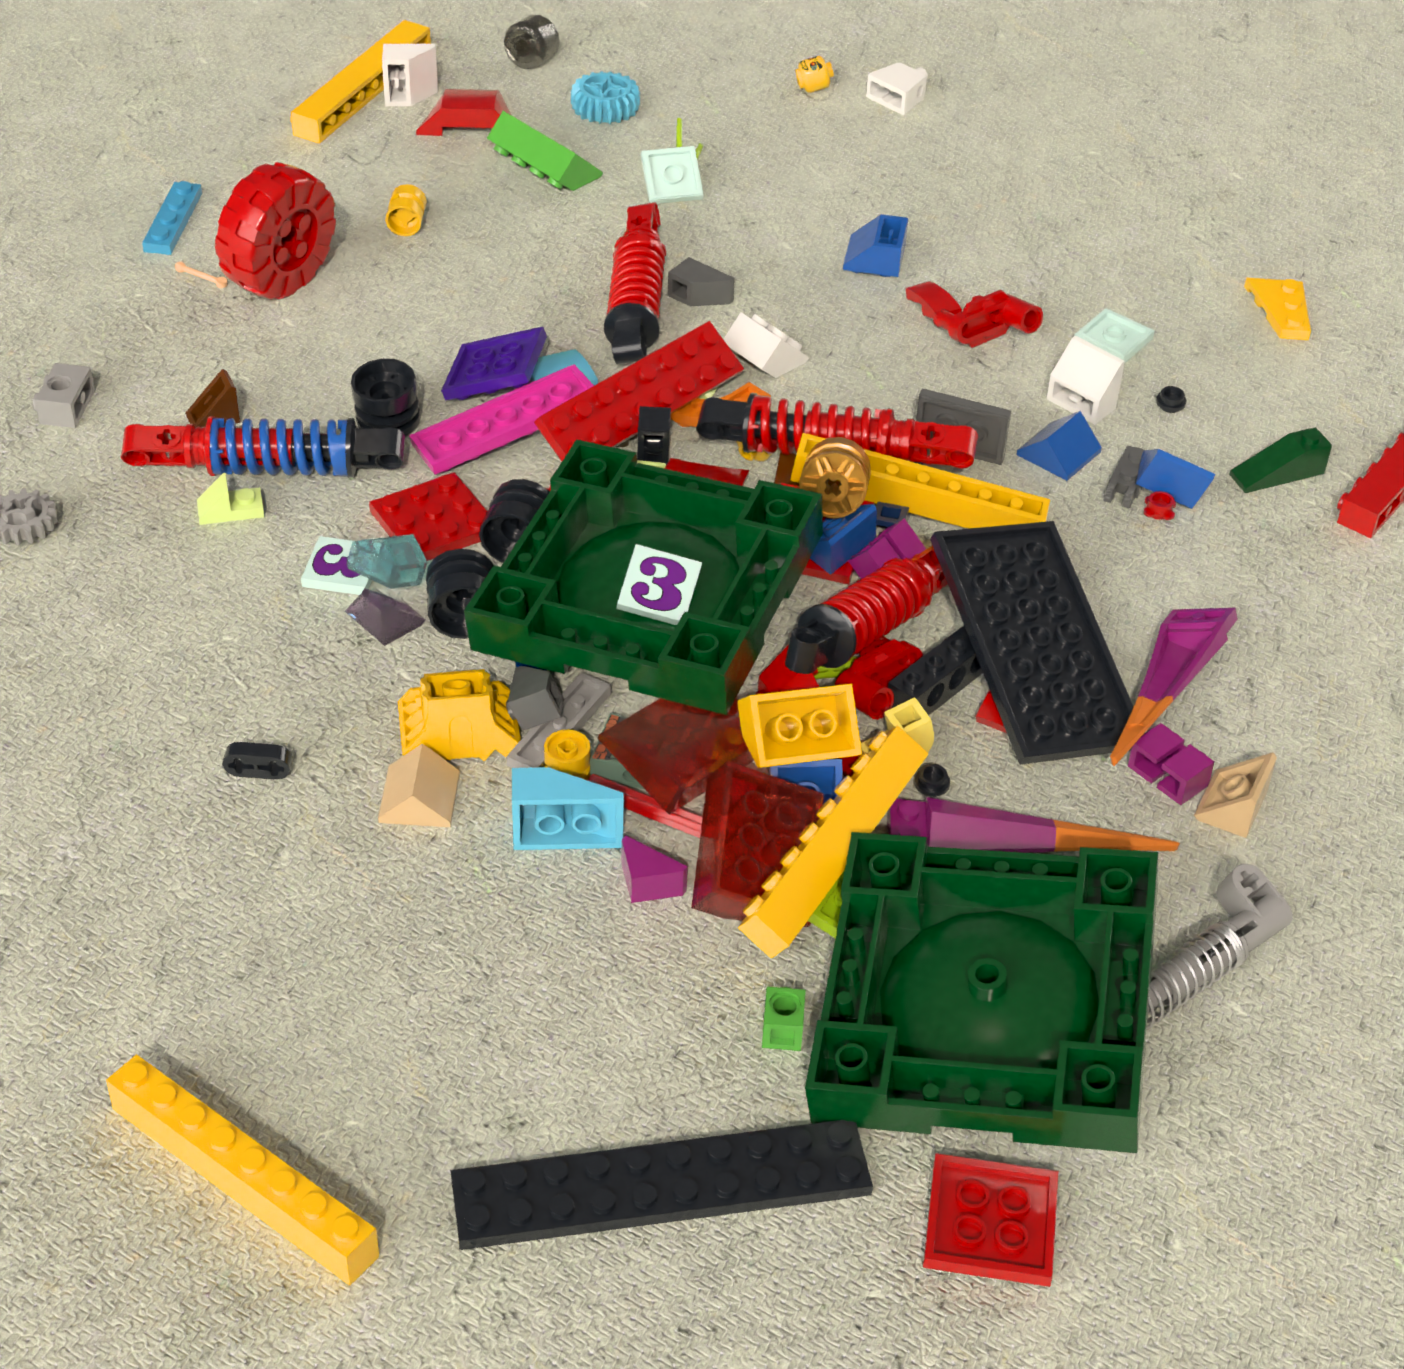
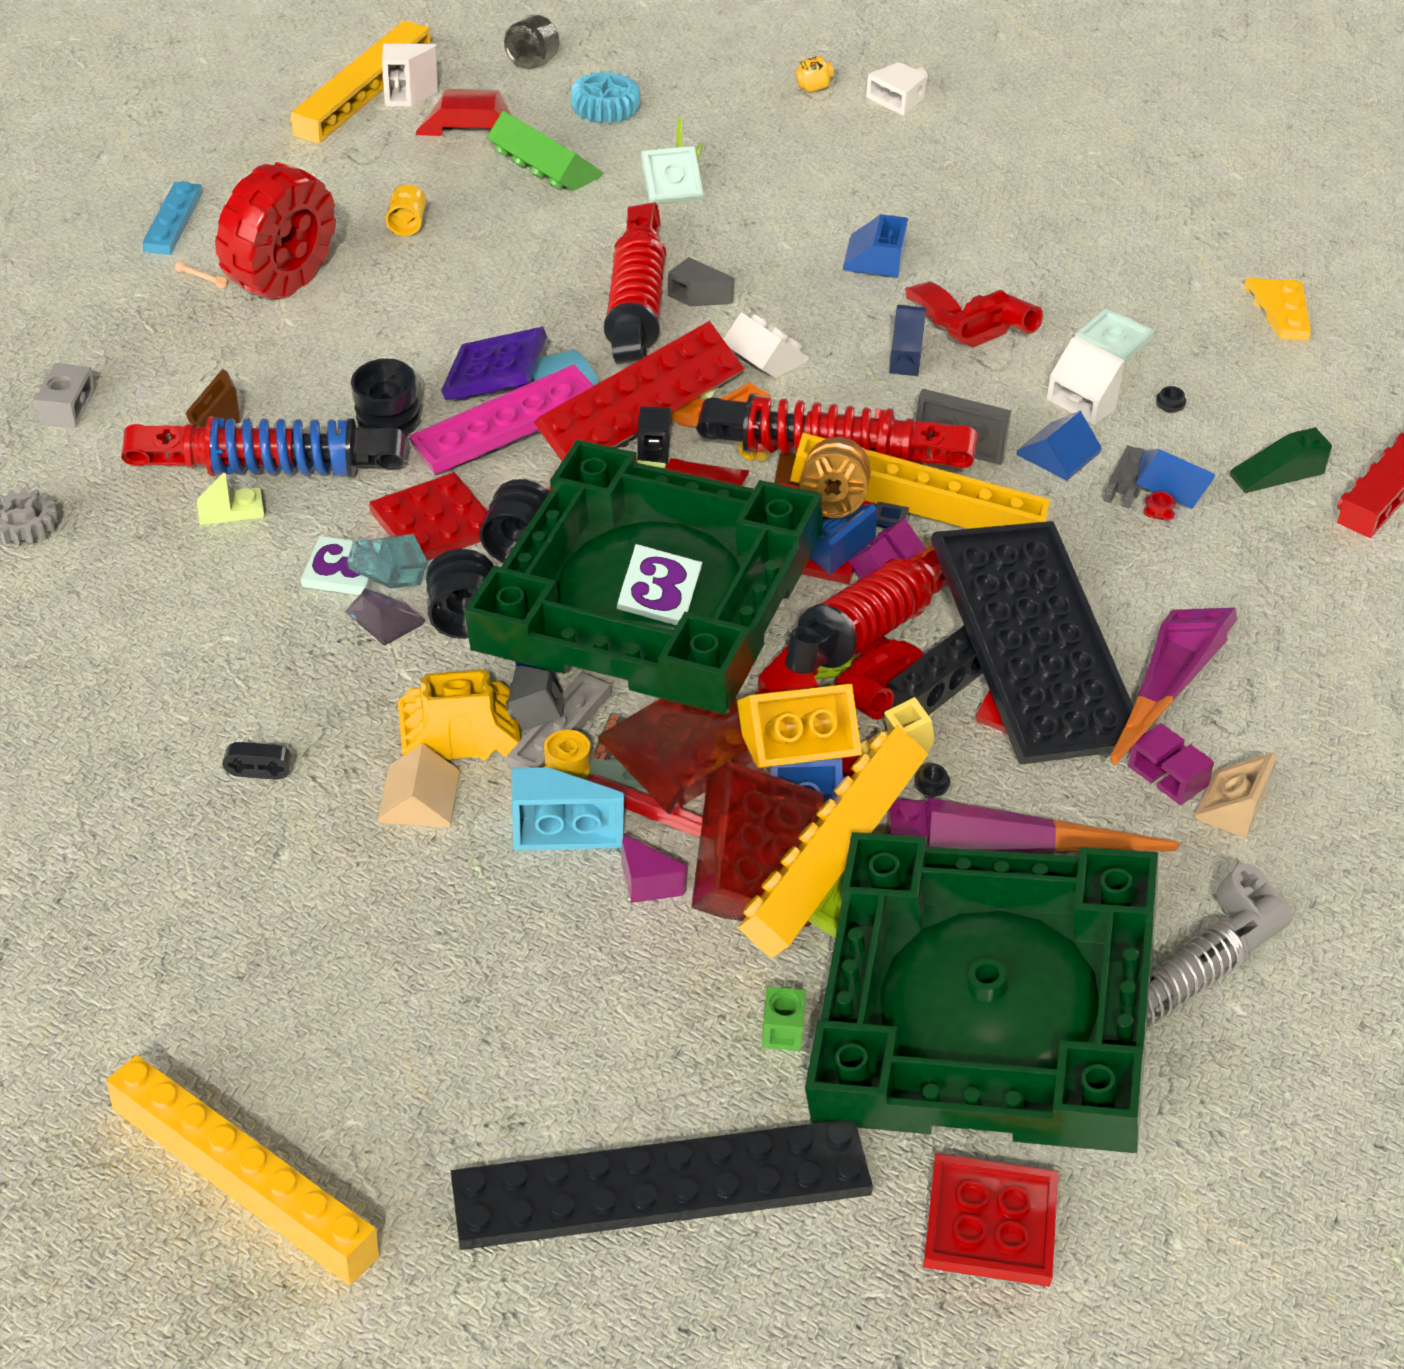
(907, 340): none -> dark blue slope

